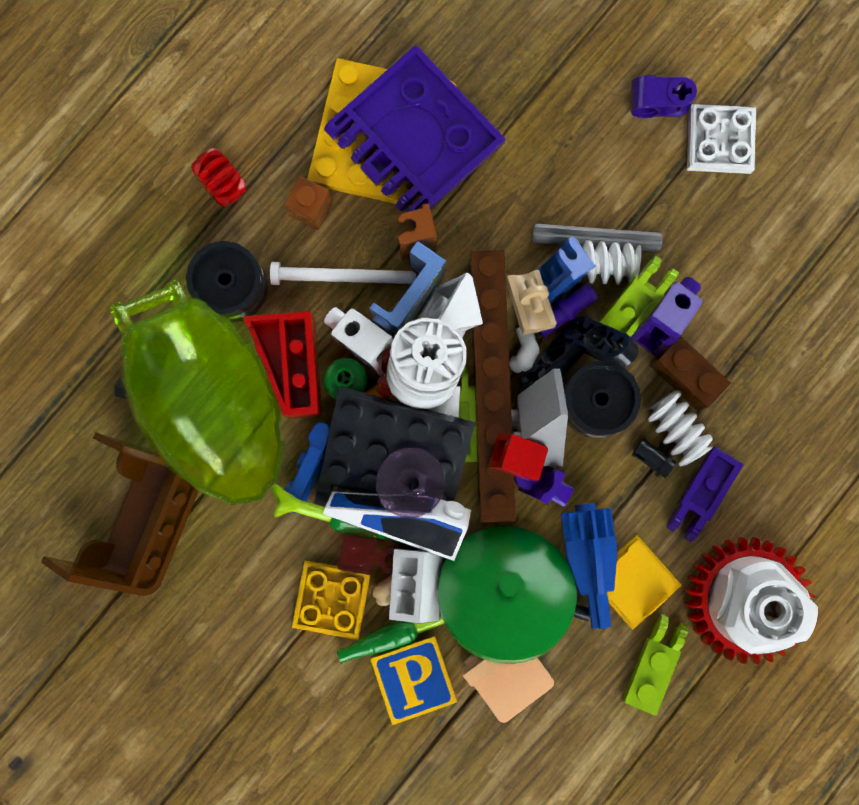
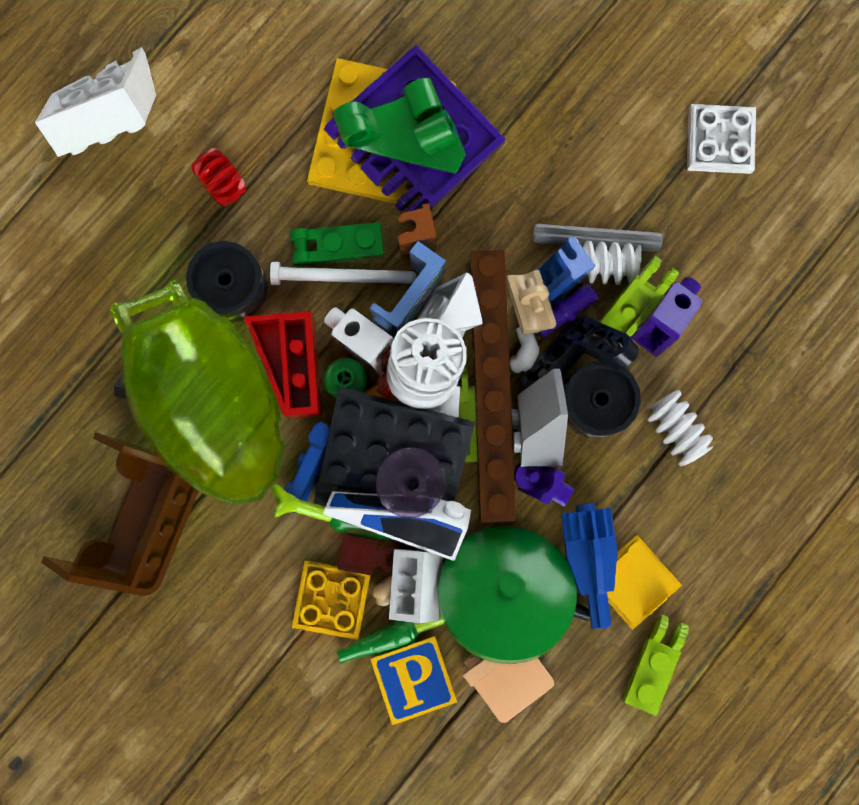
(100, 107): none -> white wedge
(308, 202): dark orange brick -> none
(337, 243): none -> green plate
(405, 130): none -> green panel
(518, 457): red panel -> none
(654, 458): black pin -> none
(659, 96): dark purple piece -> none
(690, 373): reddish brown brick -> none
(705, 491): dark purple hinge -> none
(751, 601): white piece -> none

